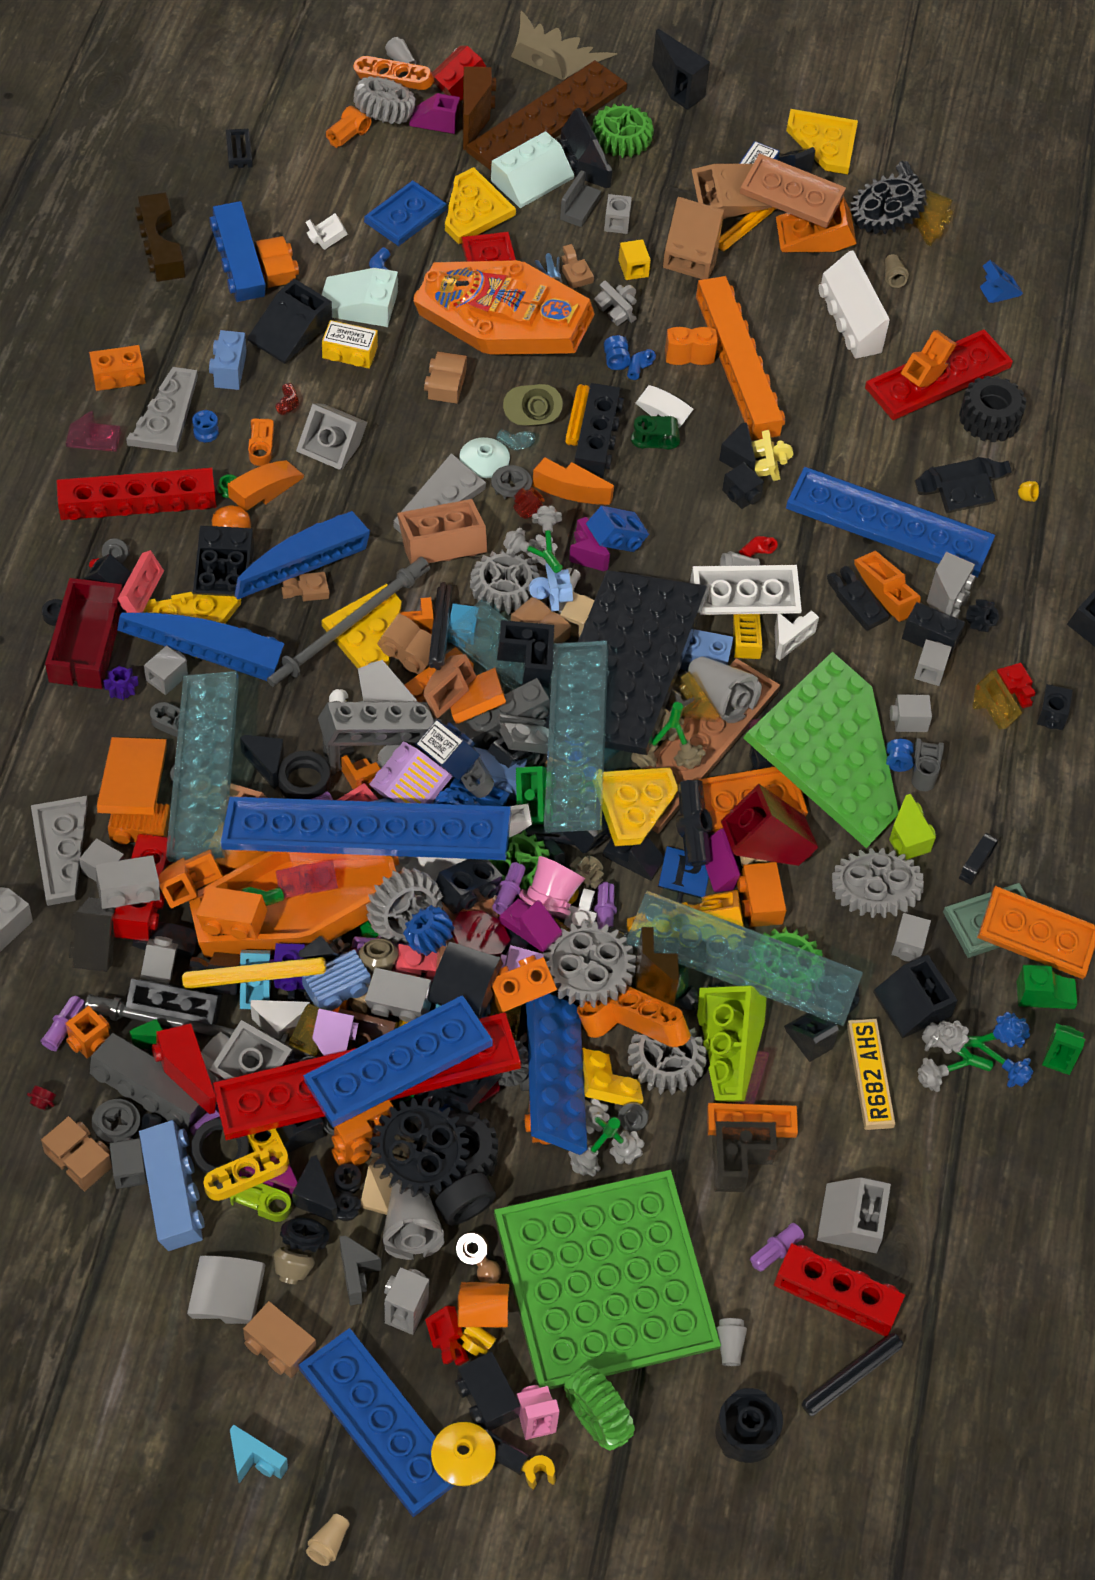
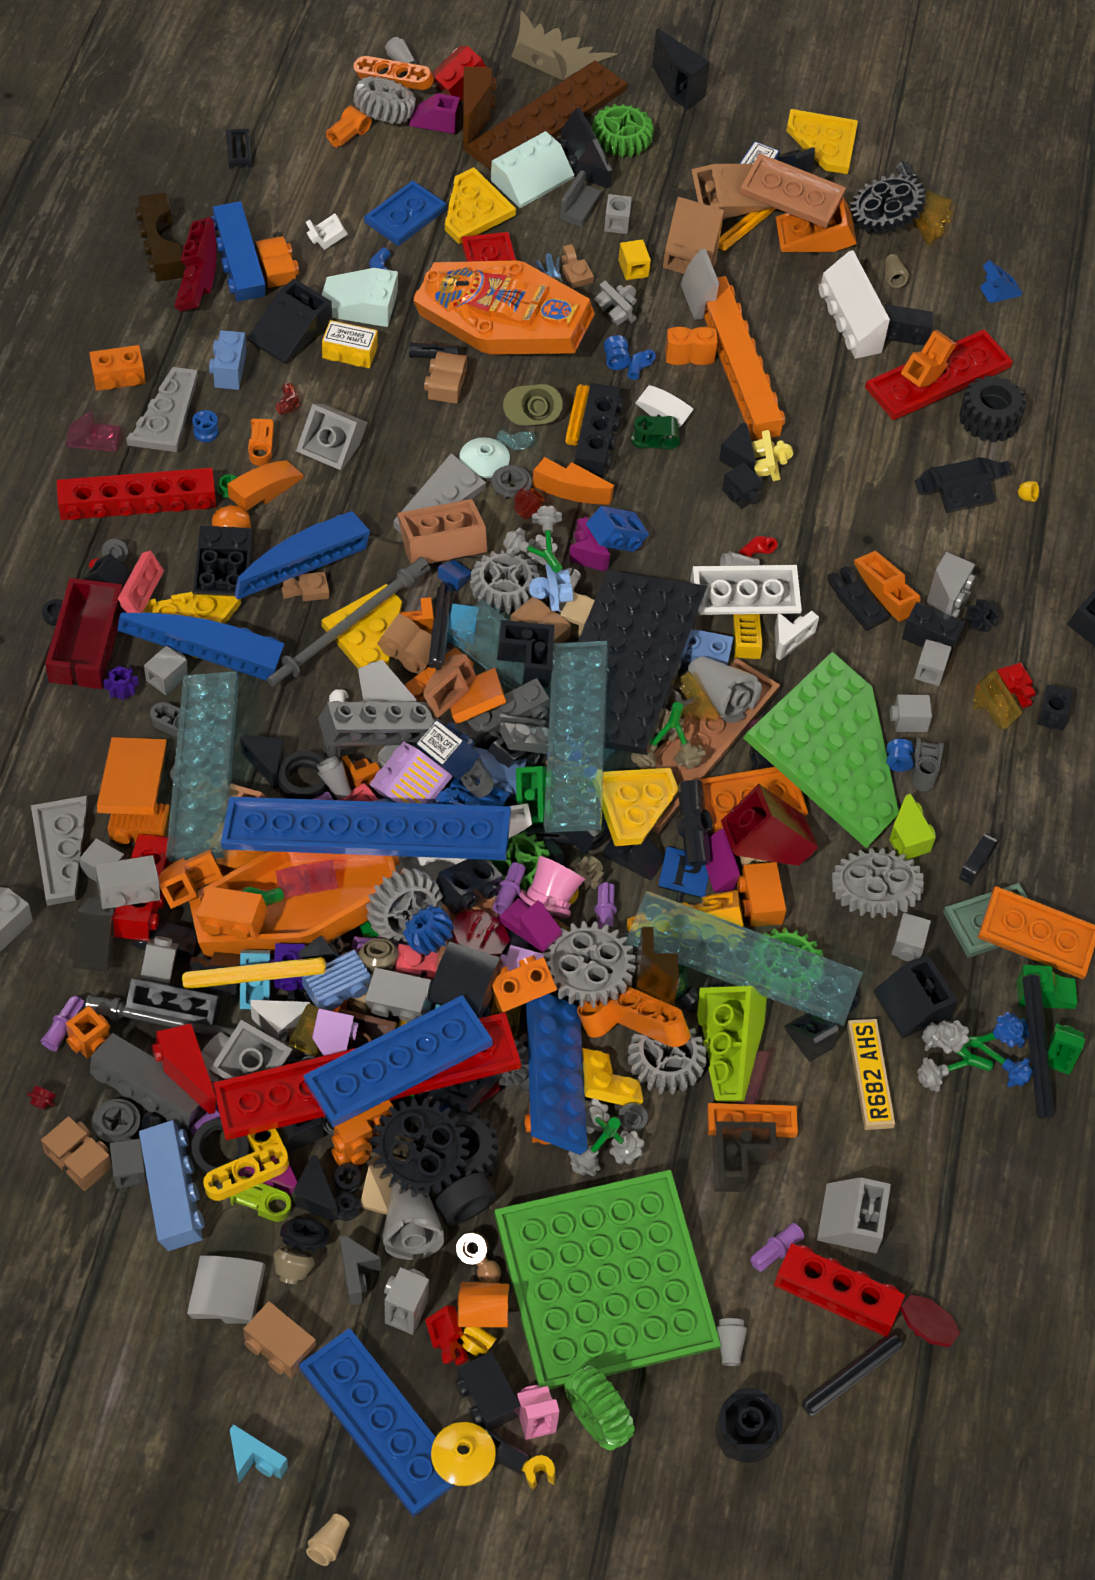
(145, 1035): green slope -> none
(200, 264): none -> dark red slope
(334, 776): none -> light grey cone
(428, 350): none -> black pin
(454, 574): none -> blue slope
(583, 912): white plate -> none
(699, 284): none -> light grey slope
(887, 520): blue plate -> none
(908, 324): none -> black brick
(929, 1321): none -> dark red piece
(1038, 1046): none -> black axle

